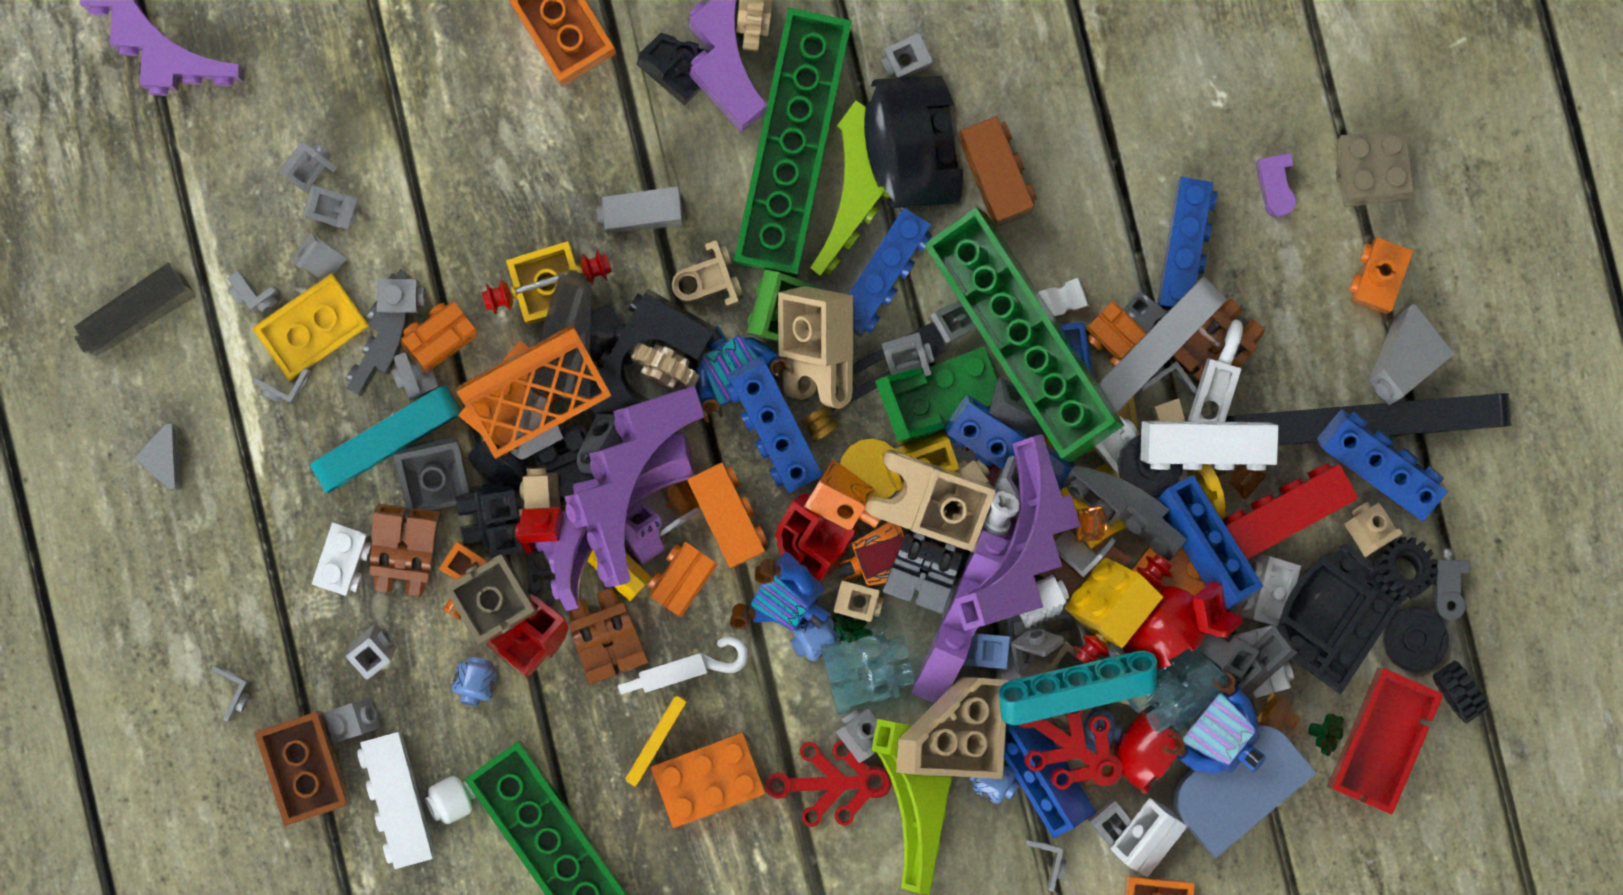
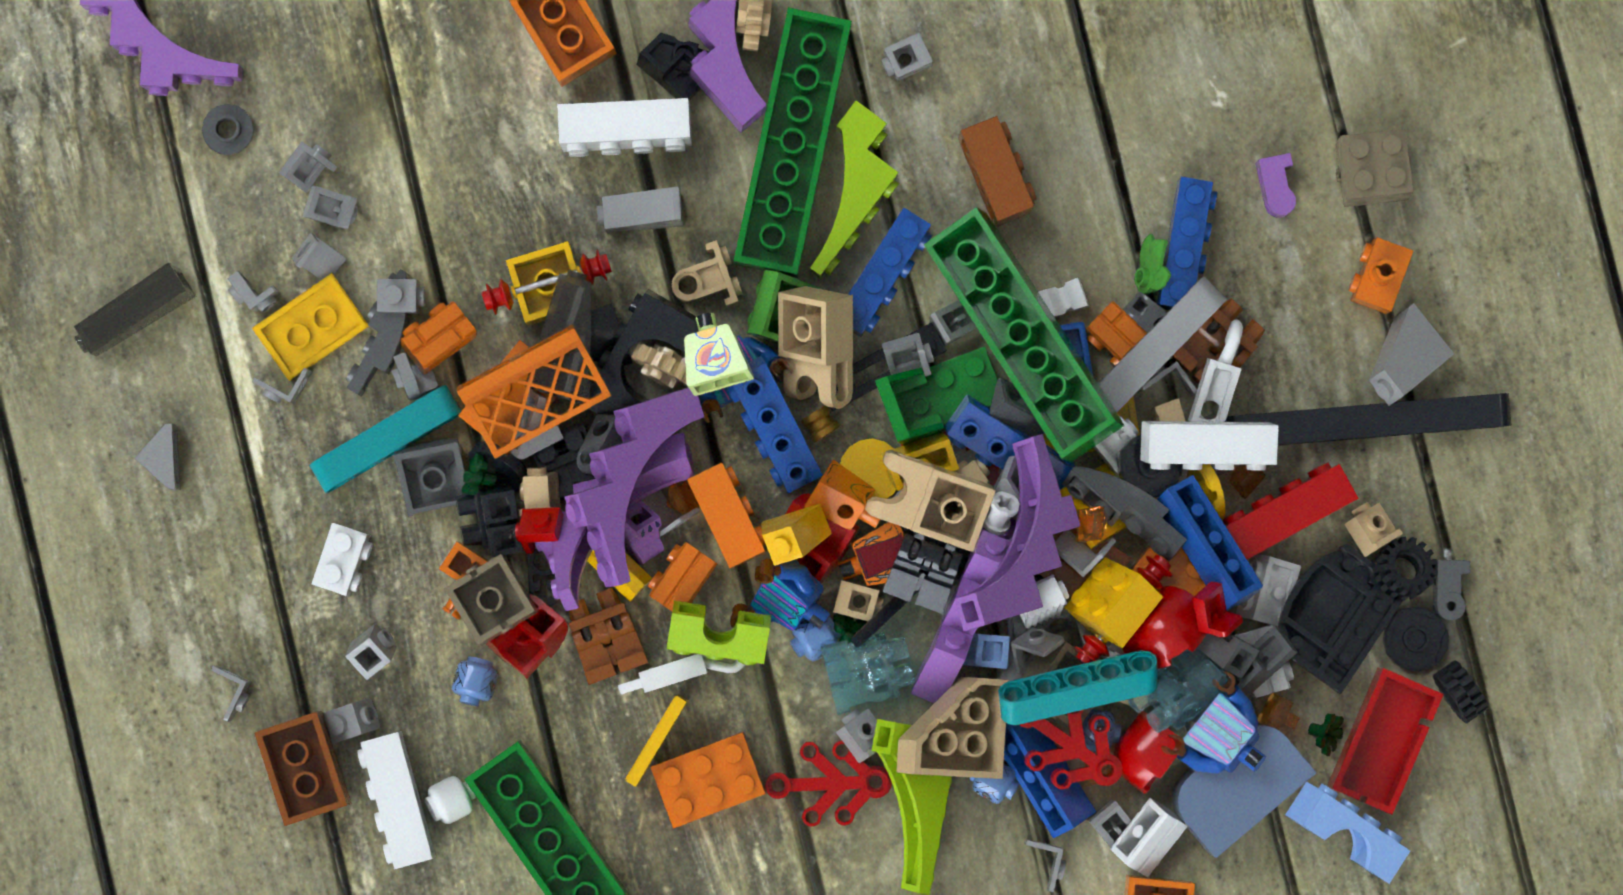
(227, 145): none -> dark grey piece
(398, 544): dark orange hips -> none
(477, 476): none -> dark green plant
(624, 125): none -> white brick
(714, 357): none -> yellowish green torso
(743, 642): none -> lime arch
(795, 533): none -> yellow slope
(878, 620): none -> black bar
(913, 141): black slope -> none
(1152, 274): none -> bright green plate
(1324, 815): none -> light blue arch
(1382, 464): blue brick -> none

